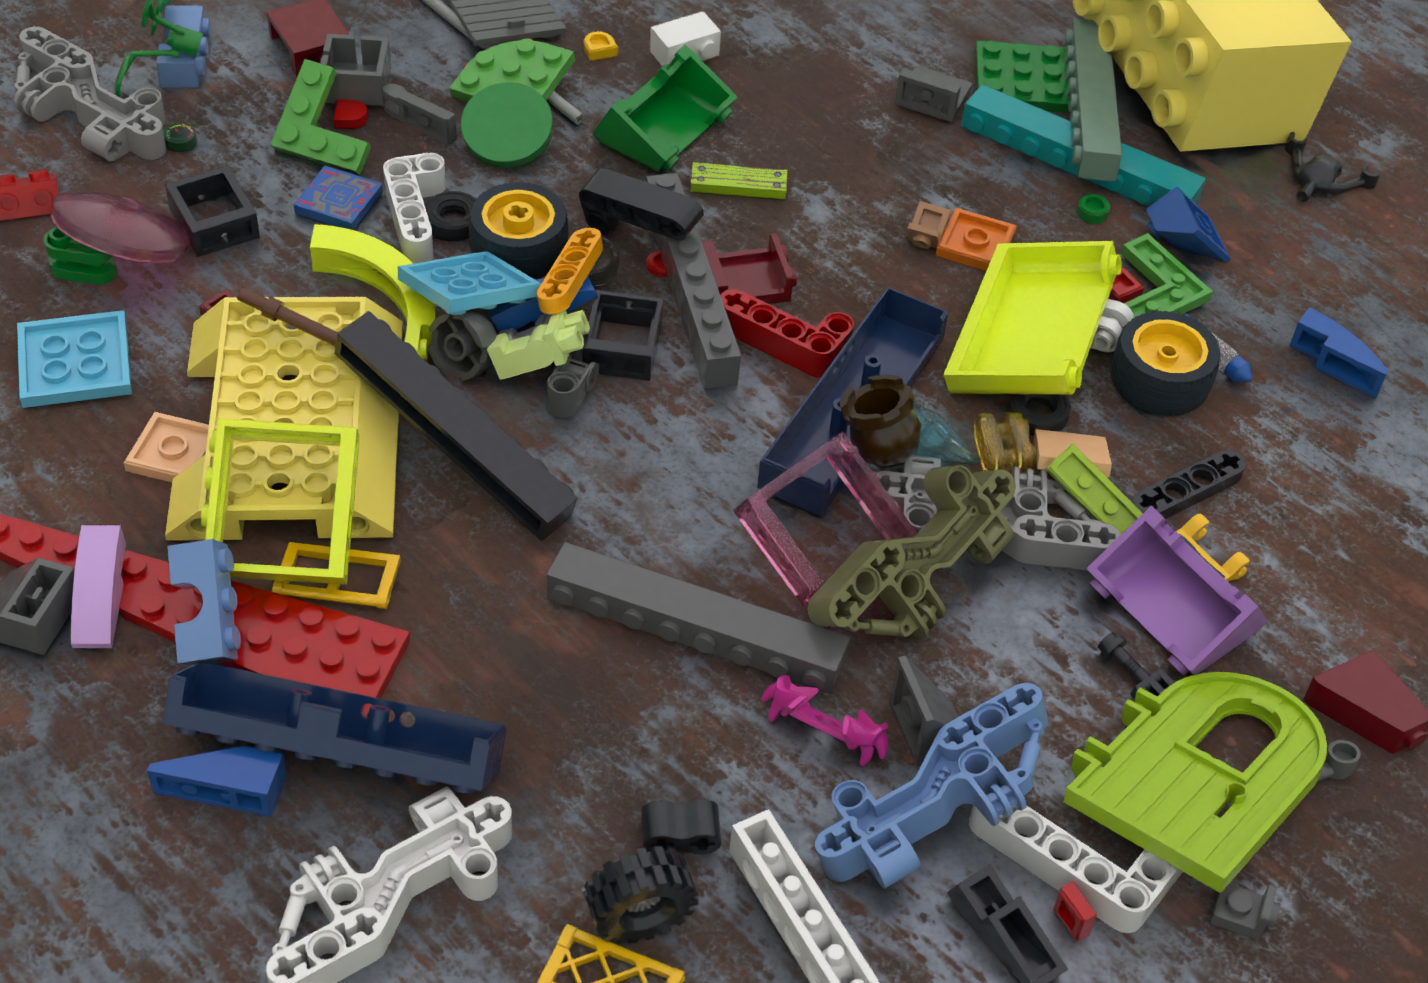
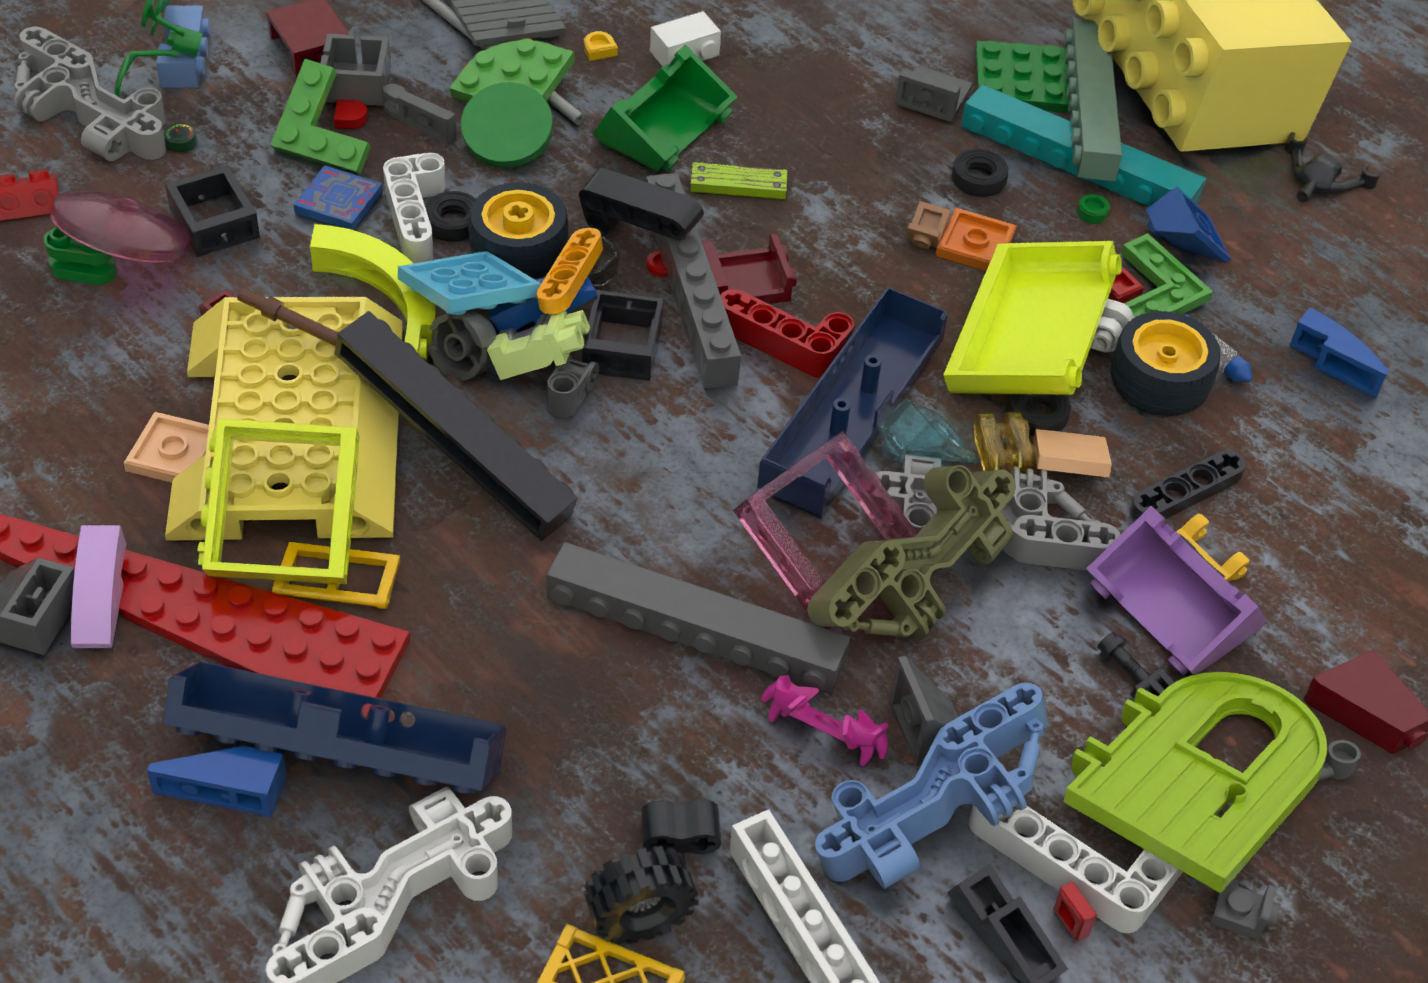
(73, 359): medium azure plate -> none
(213, 633): medium blue arch -> none
(882, 420): dark brown tile -> none
(975, 184): none -> black tyre
(1093, 489): lime tile -> none

